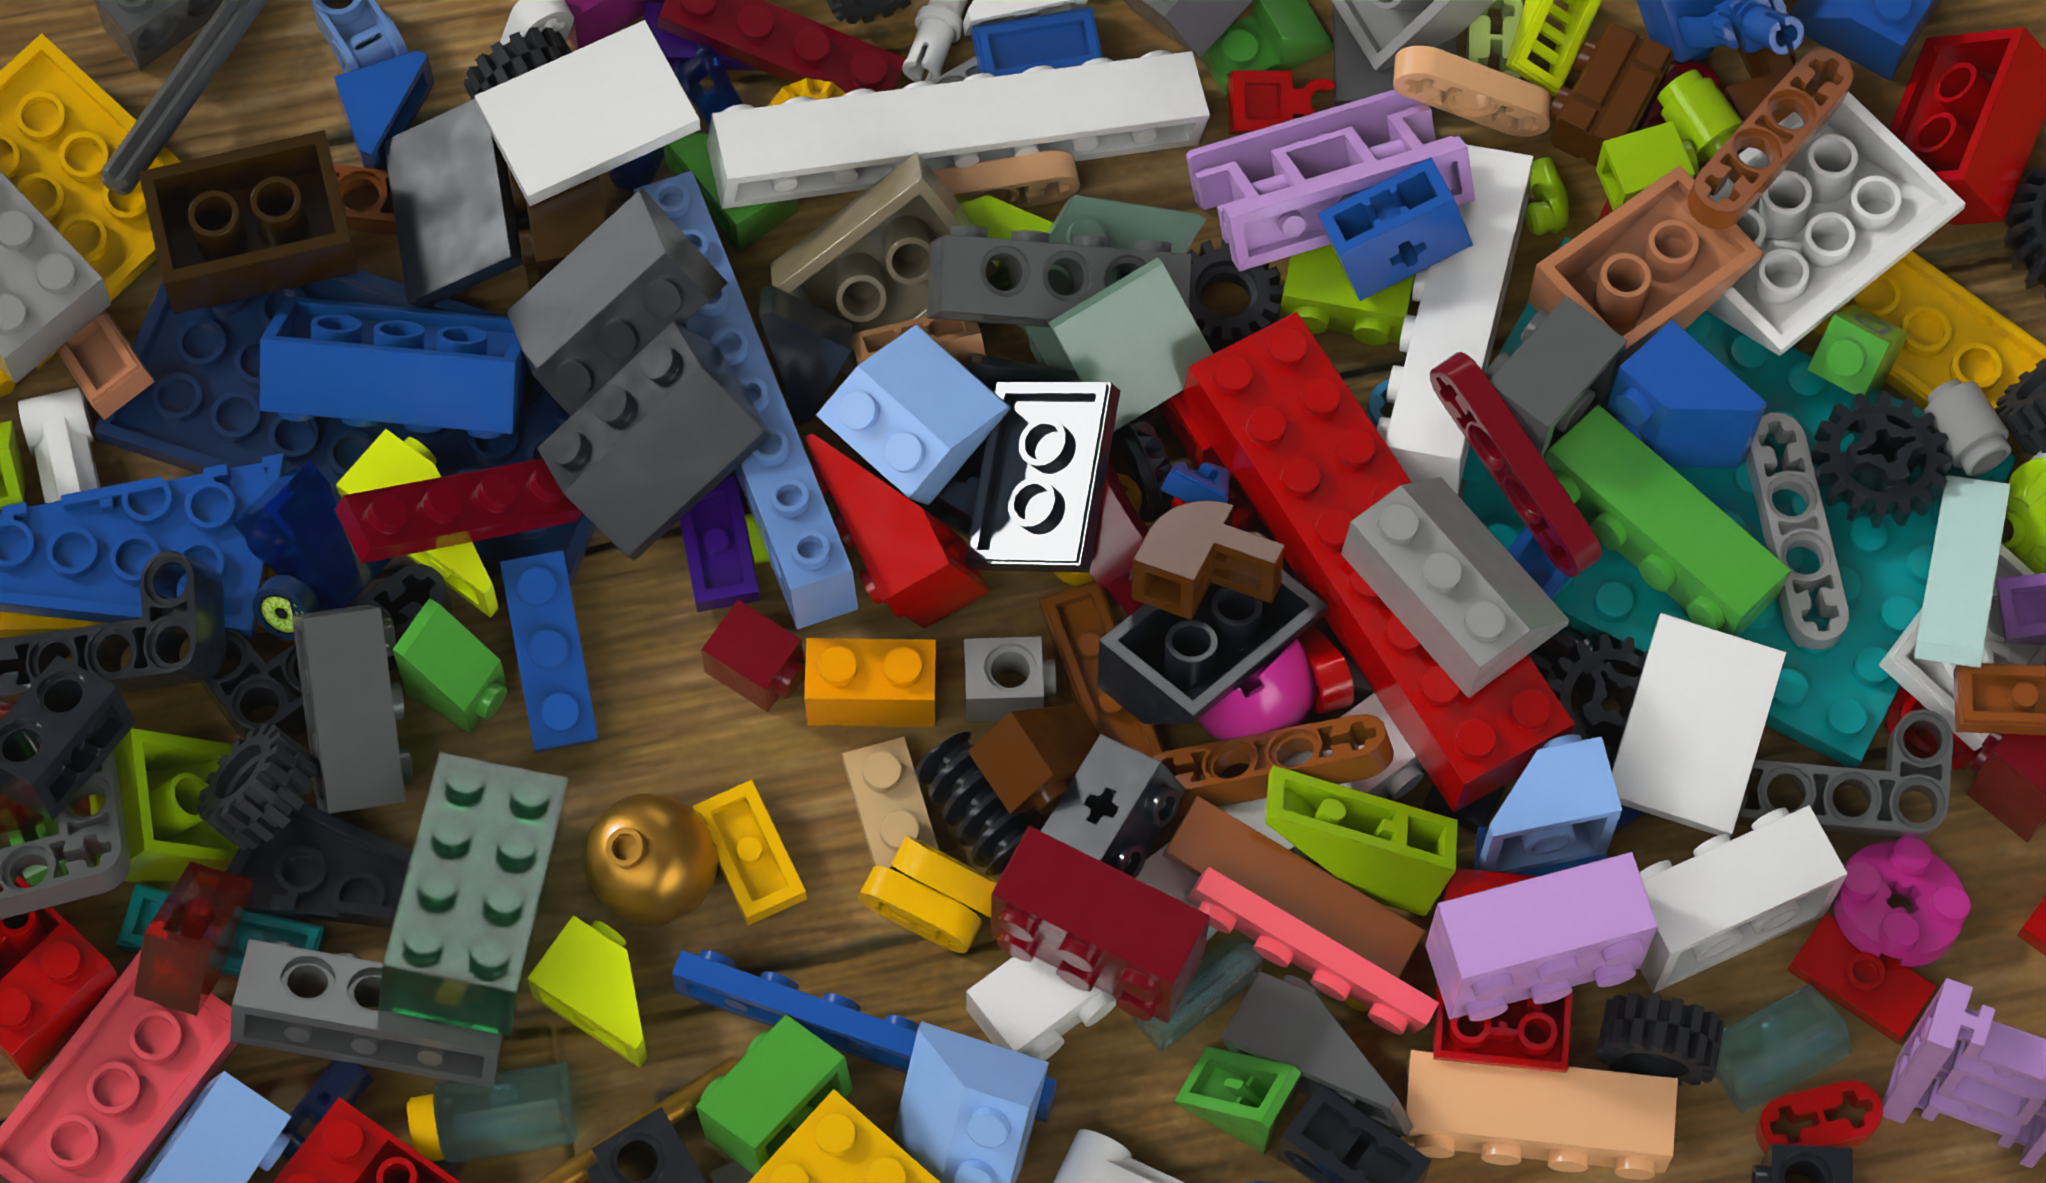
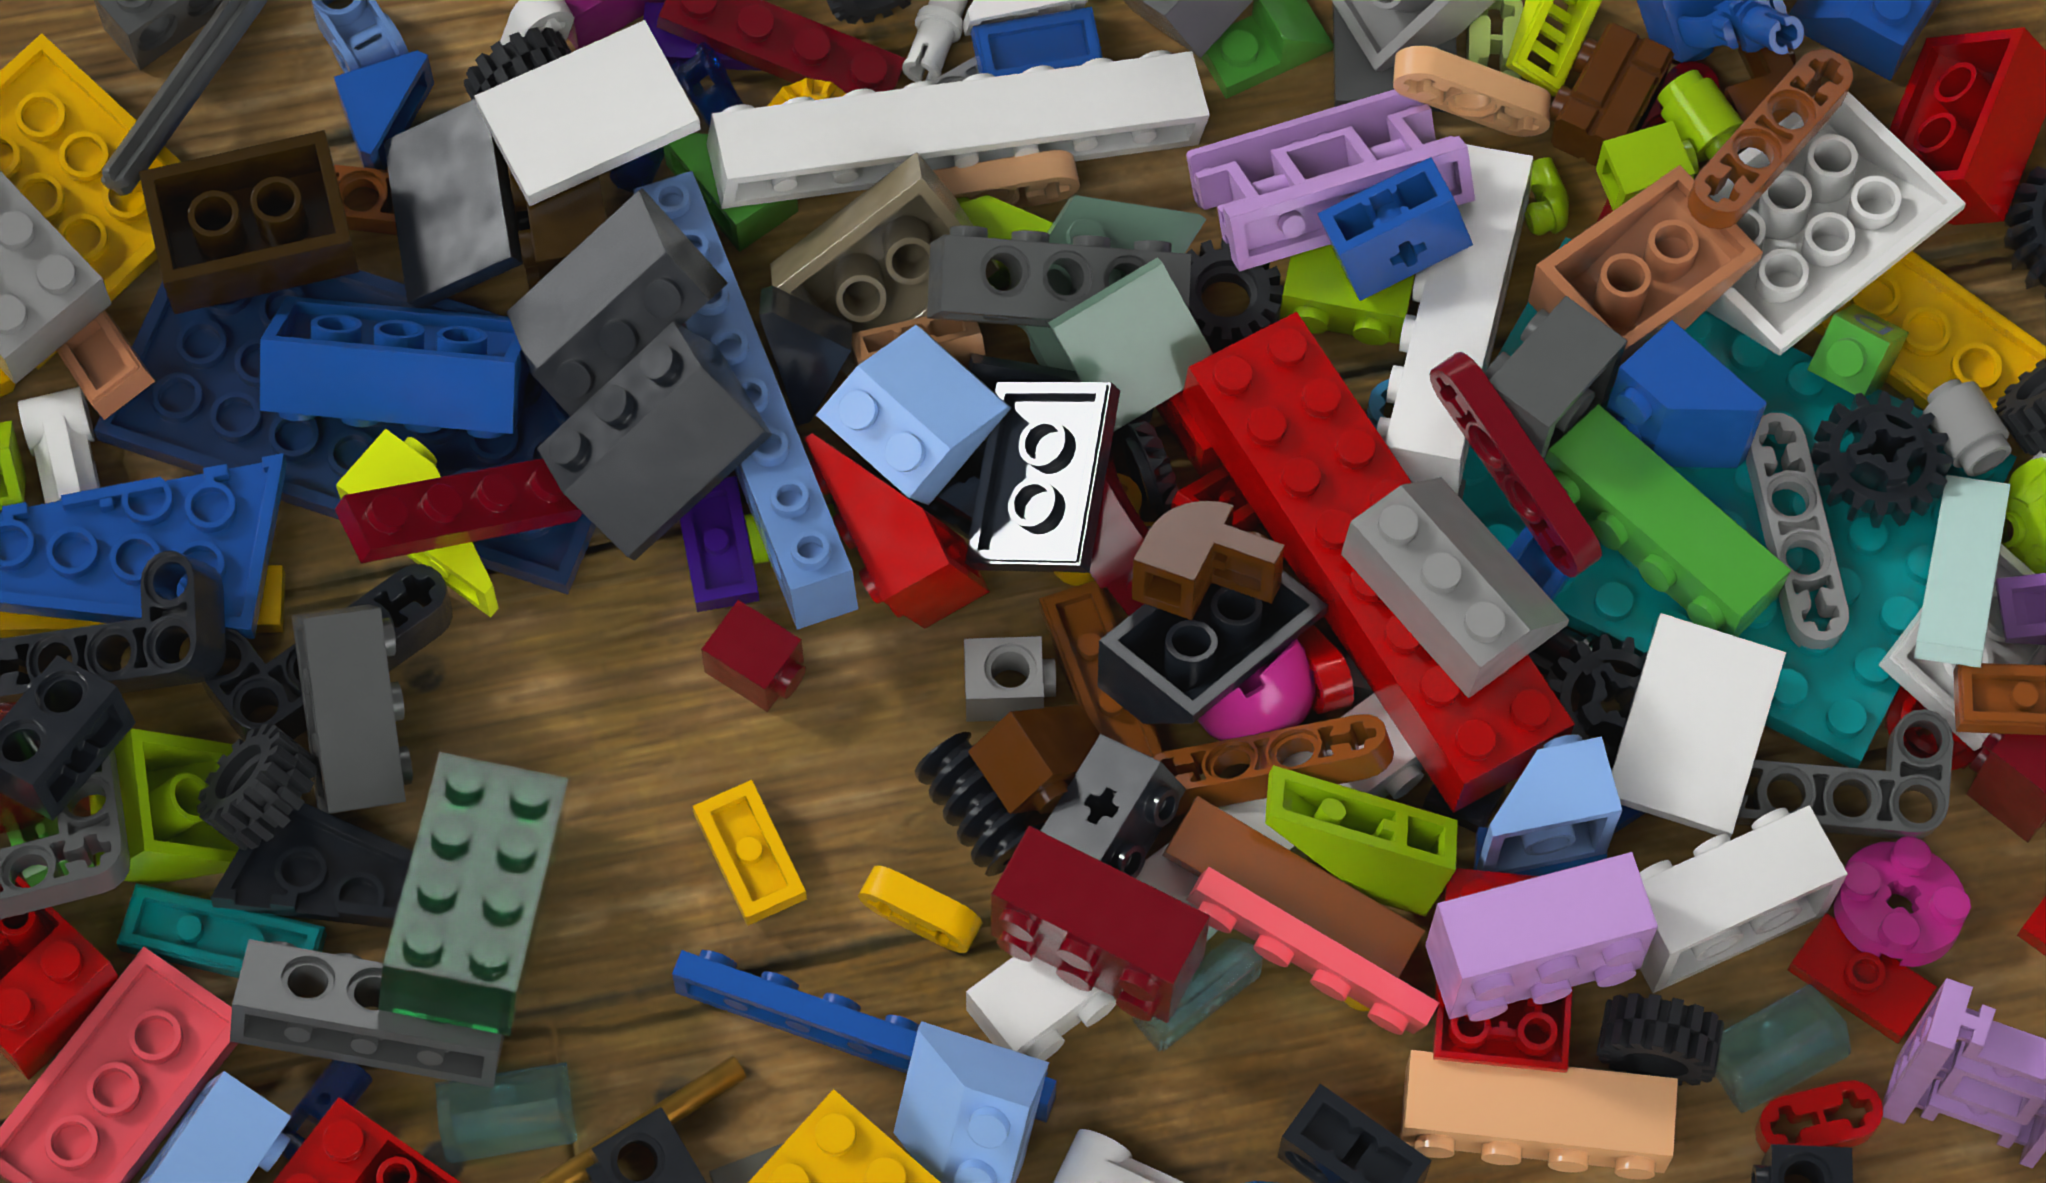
(191, 938): clear red slope -> none
(279, 600): dark blue tile -> none
(303, 538): clear blue brick -> none
(424, 1127): yellow tile -> none
(449, 668): bright green slope -> none
(549, 651): blue plate -> none
(592, 986): neon yellow slope -> none
(650, 859): pearl gold cylinder -> none
(770, 1093): bright green brick -> none
(870, 682): light orange brick -> none
(887, 798): tan plate -> none
(945, 874): yellow beam -> none
(1195, 485): blue tile -> none
(1240, 1094): bright green slope -> none
(1268, 99): red plate -> none
(1293, 1027): dark grey slope -> none

